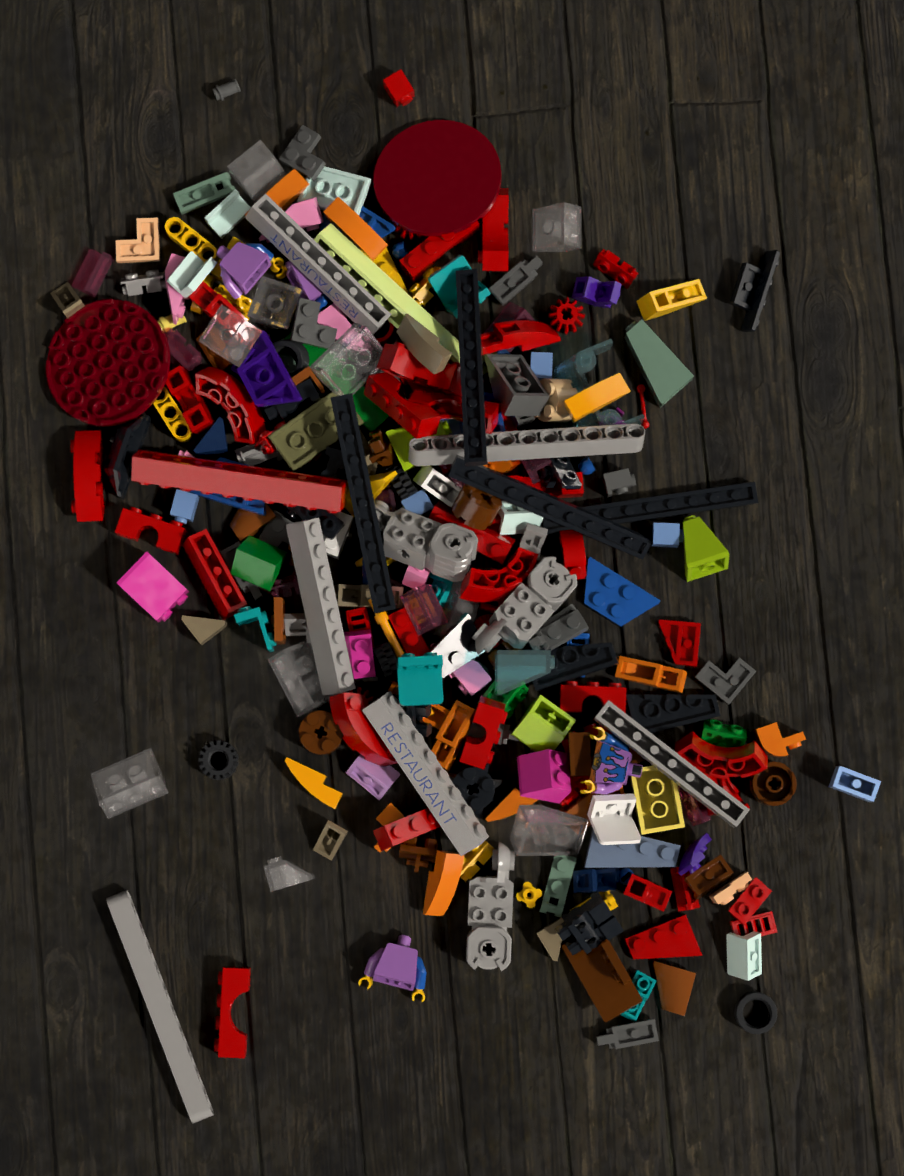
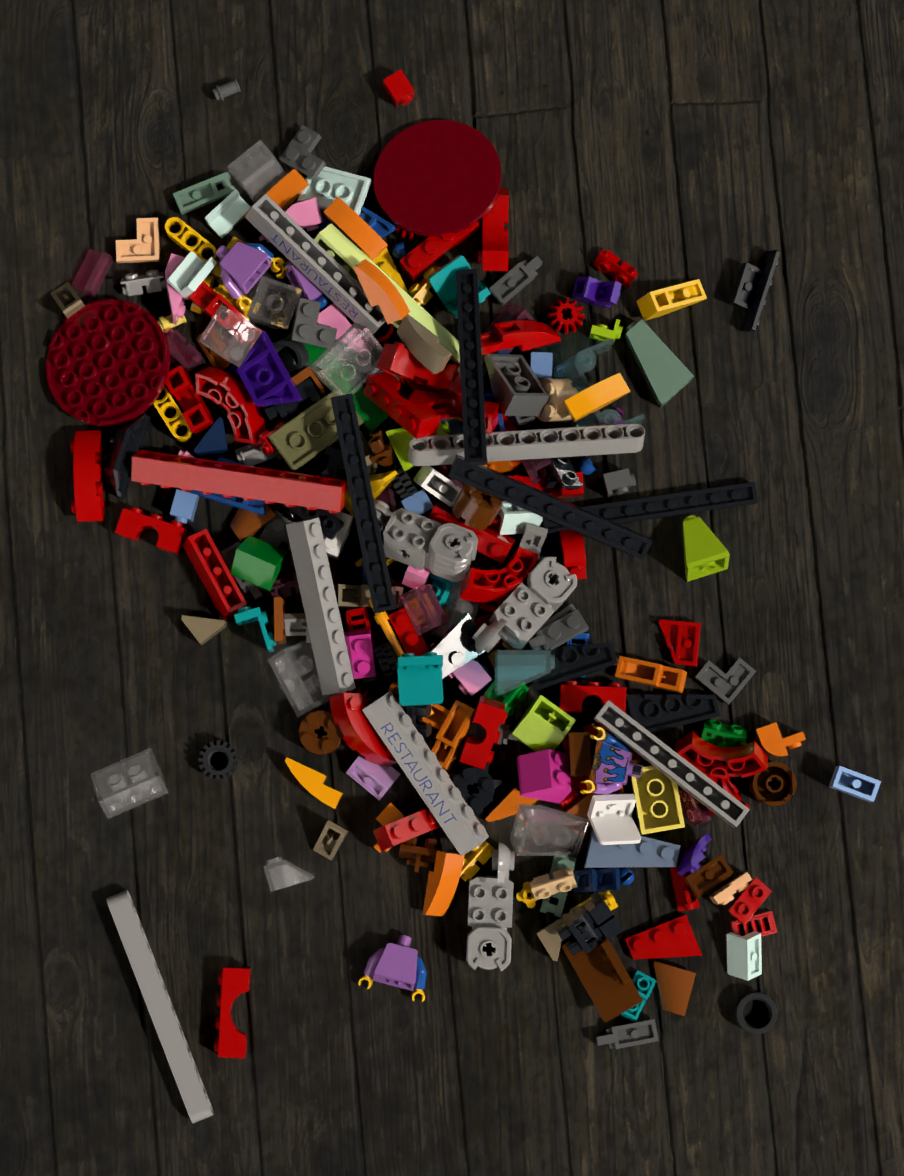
(153, 587): dark pink slope -> none
(381, 292): none -> orange slope
(544, 887): none -> tan hinge
(557, 228): clear slope -> none
(602, 332): none -> lime bracket
(614, 595): blue wing -> none
(640, 389): red hinge -> none
(647, 892): red brick -> none
(666, 535): medium blue brick -> none

